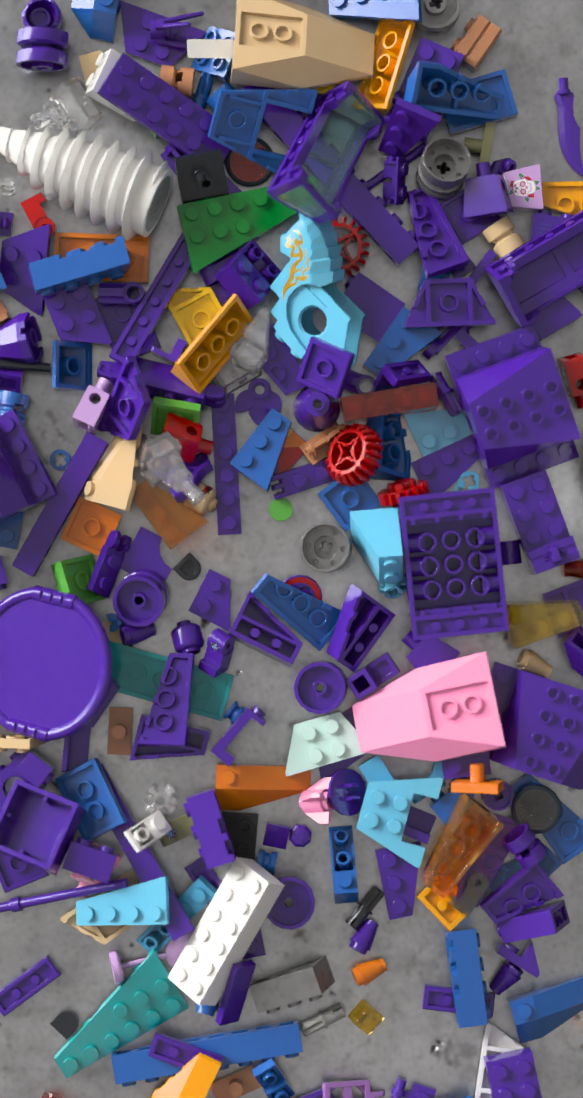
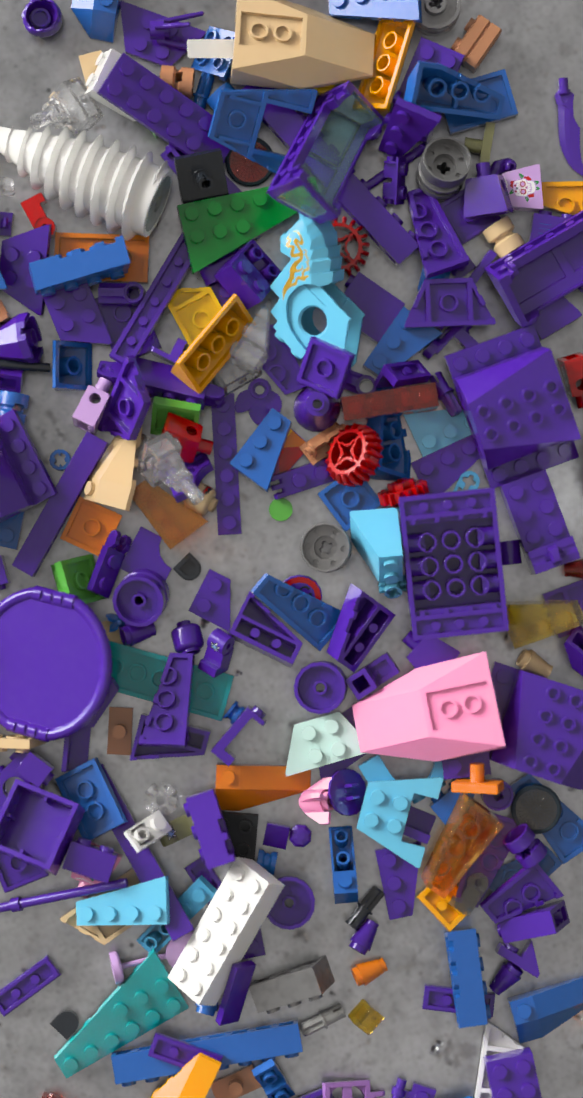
(42, 49): dark purple wheel -> none

